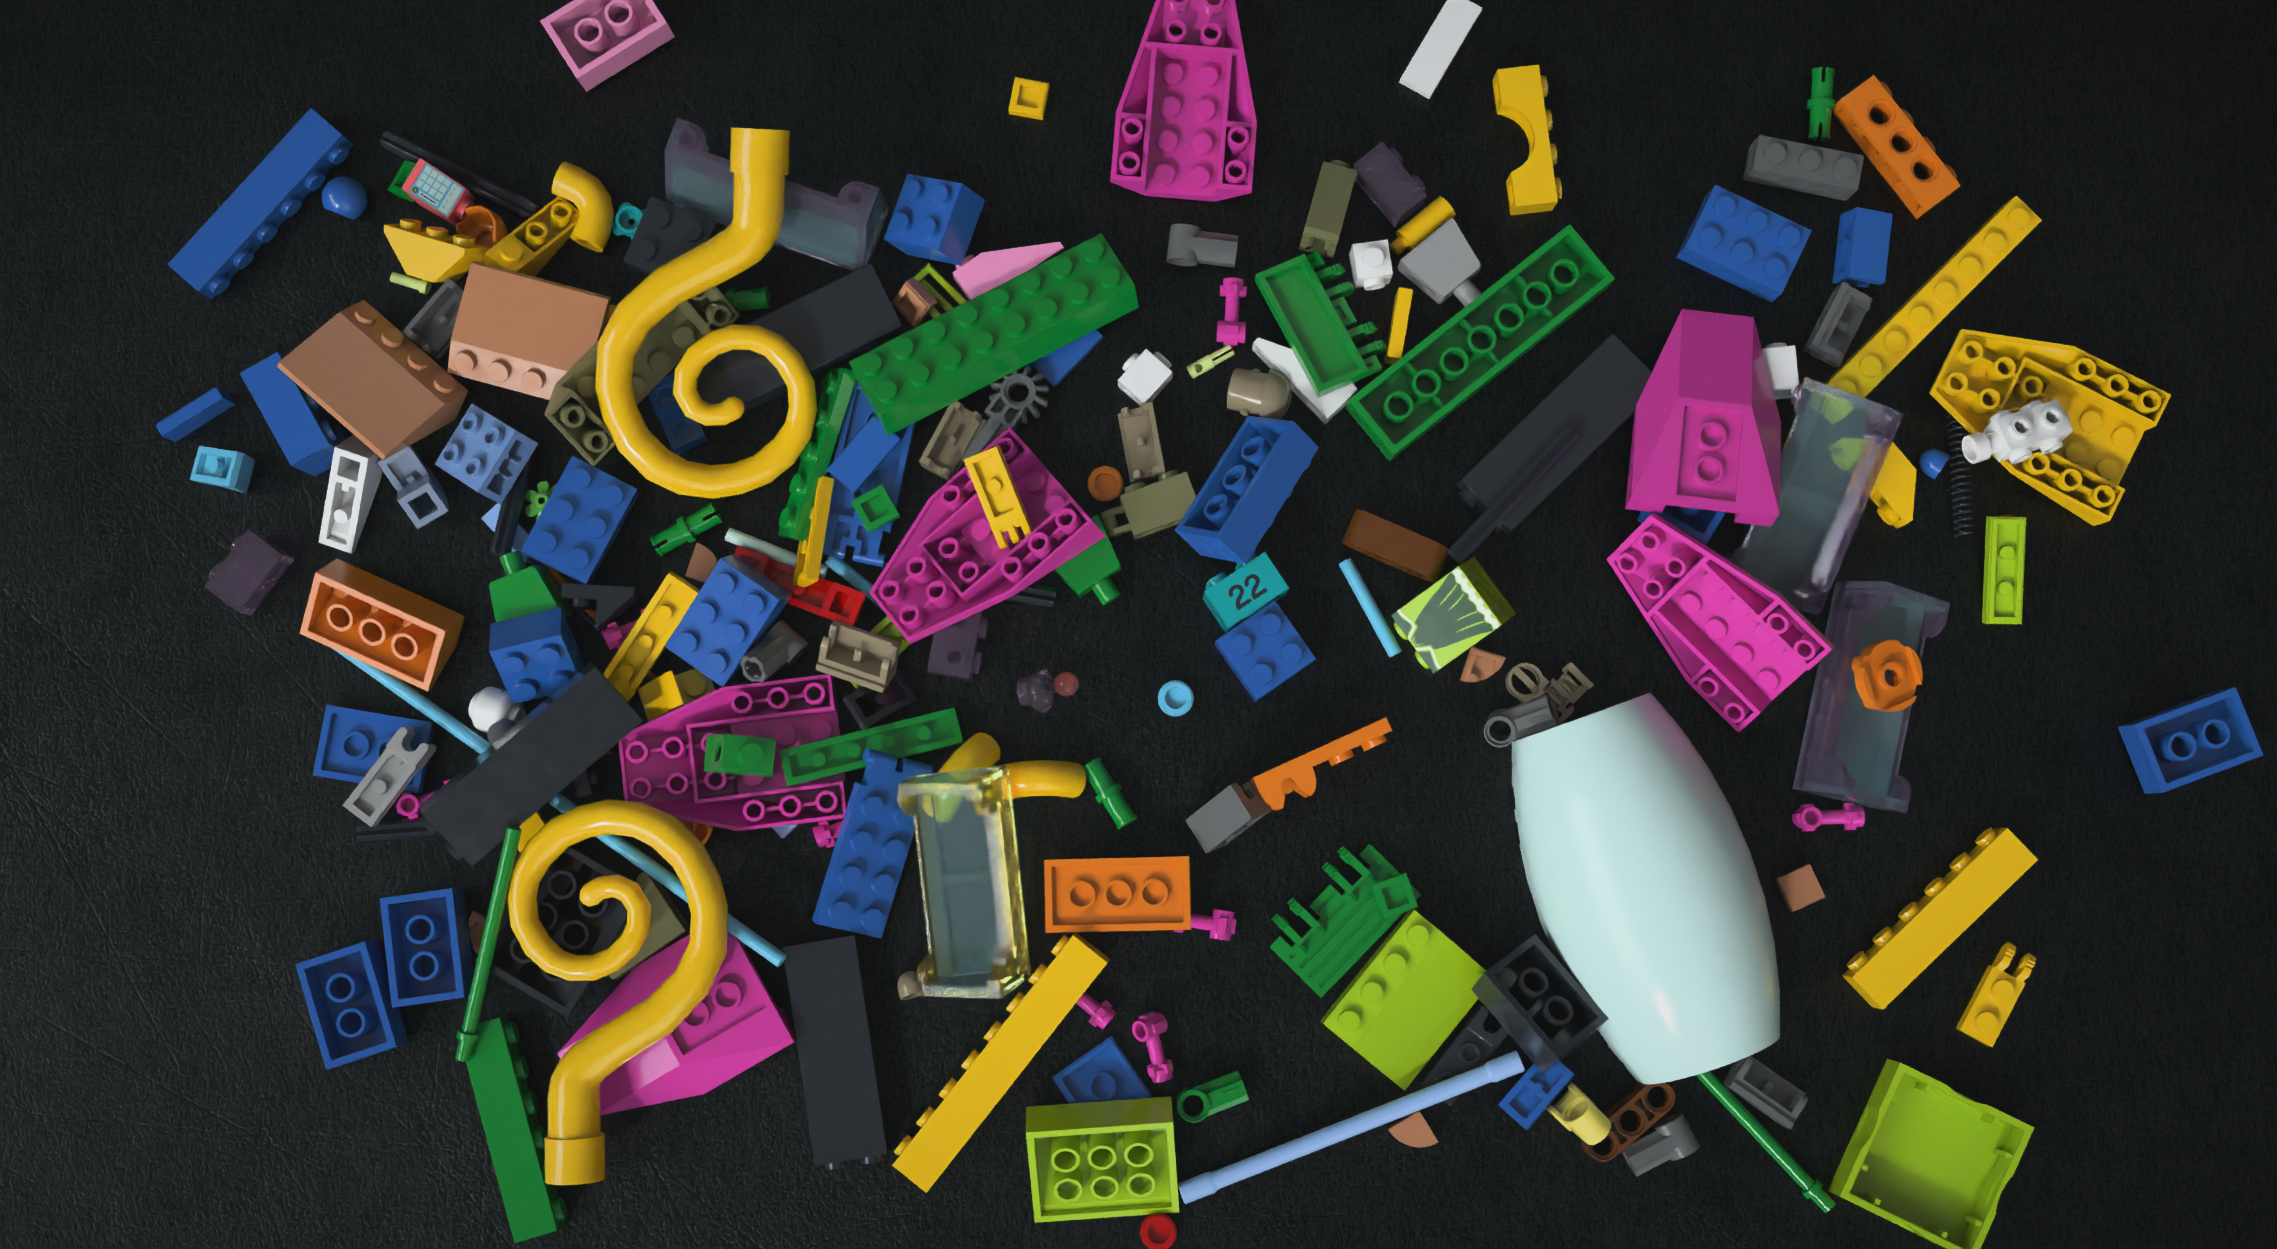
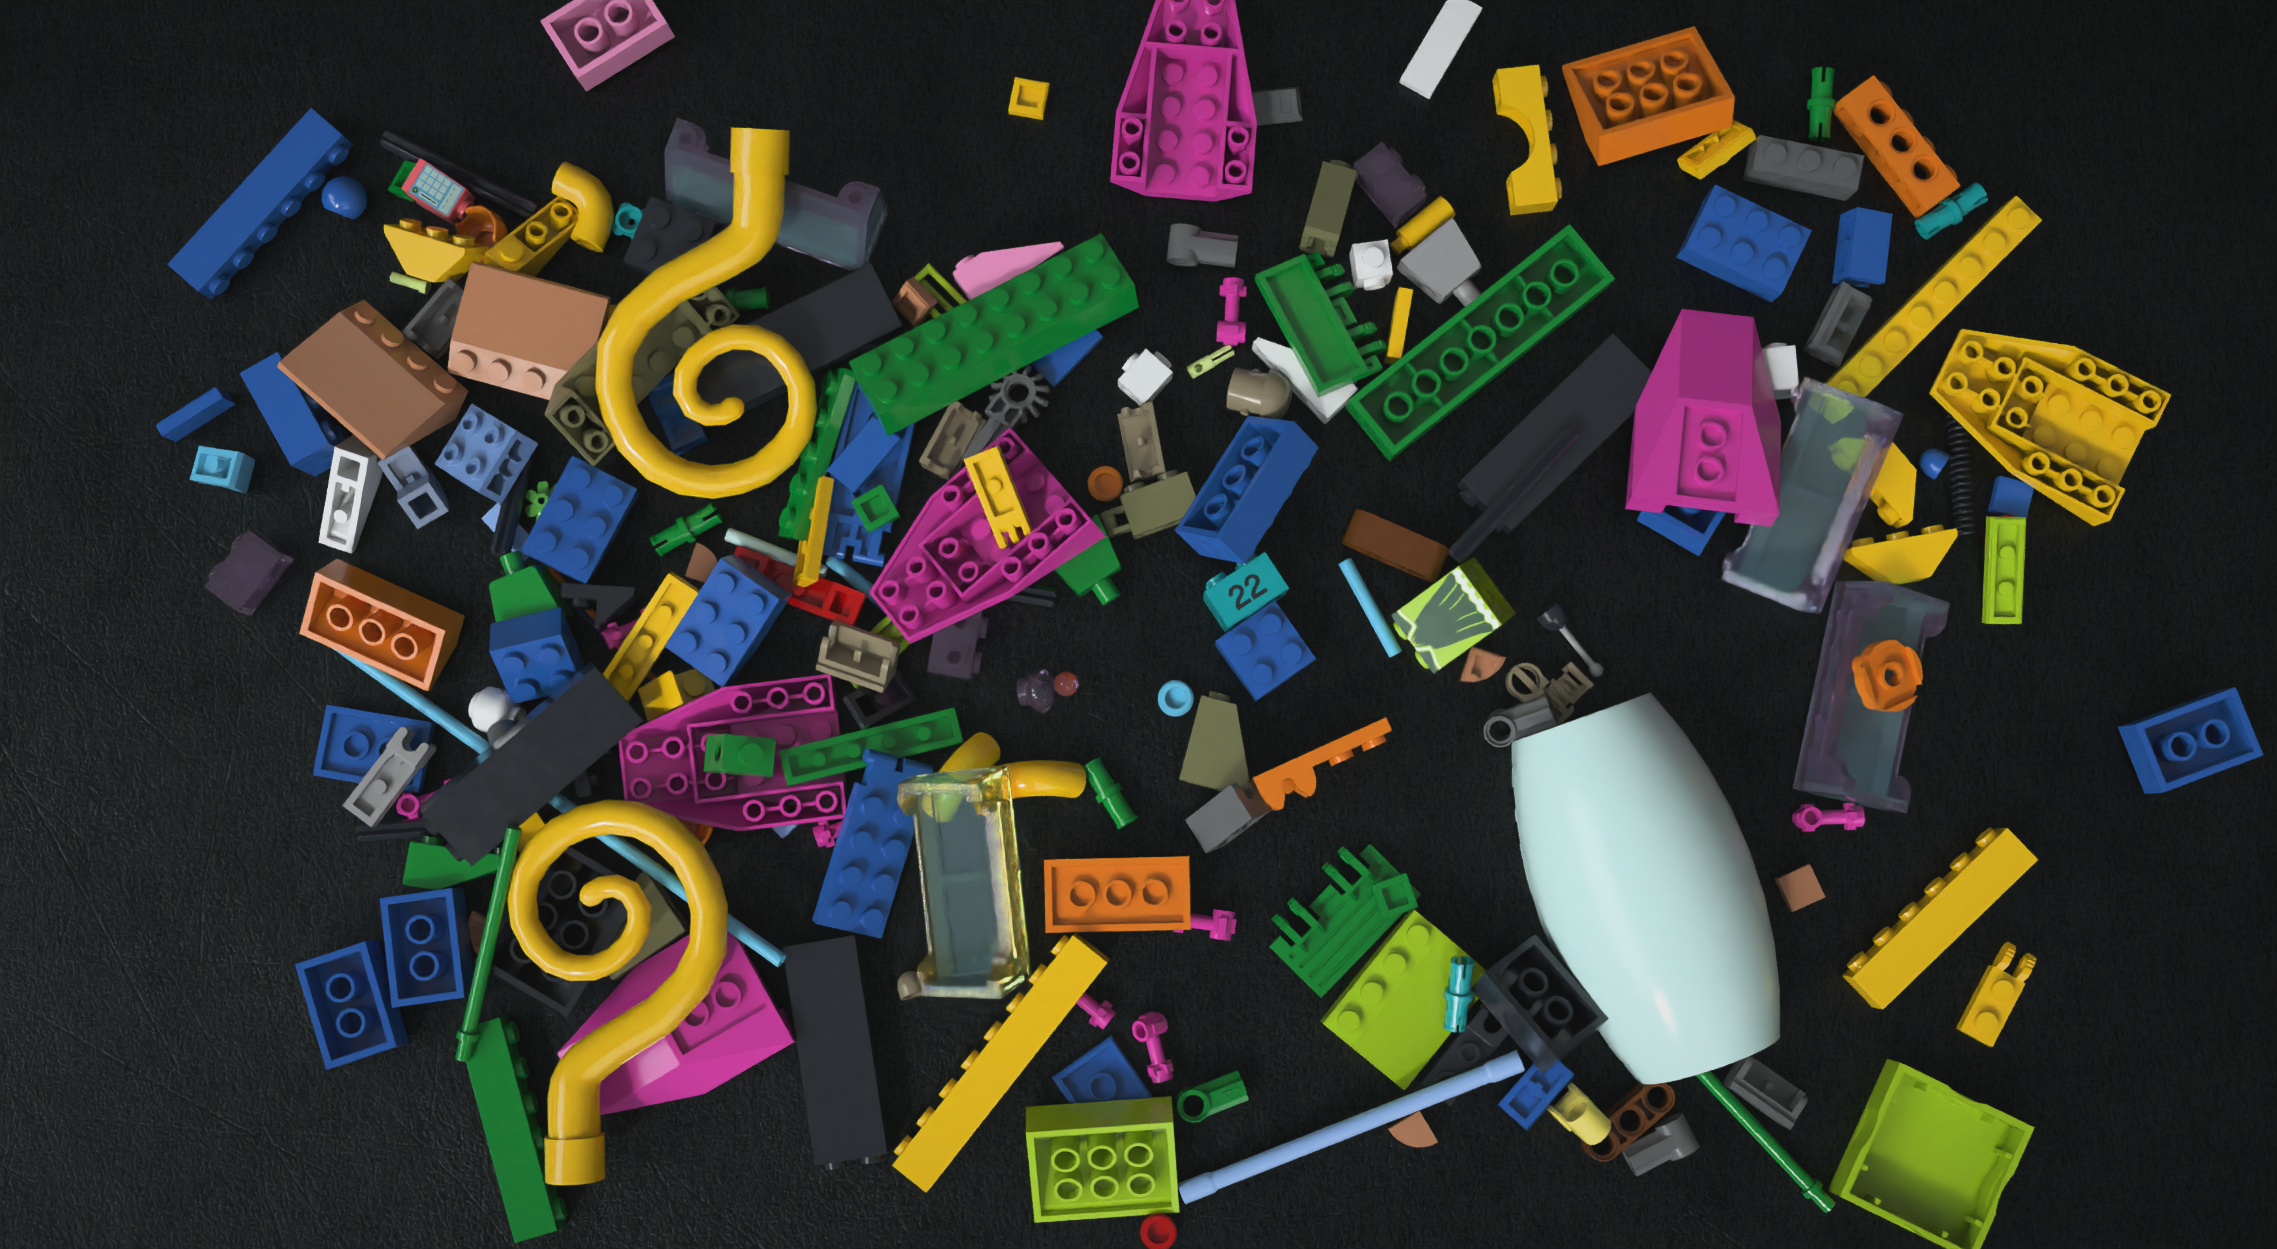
(434, 867): none -> green slope
(778, 648): dark grey piece -> none
(934, 219): blue brick -> none
(1215, 746): none -> olive slope
(1277, 106): none -> dark grey tile
(1458, 994): none -> teal pin
(1555, 618): none -> hinge
(1649, 95): none -> orange slope
(1716, 150): none -> yellow plate
(1716, 621): dark pink wedge -> none
(1901, 557): none -> yellow slope
(1951, 211): none -> teal pin
(2010, 497): none -> blue tile
(2039, 428): white brick -> none

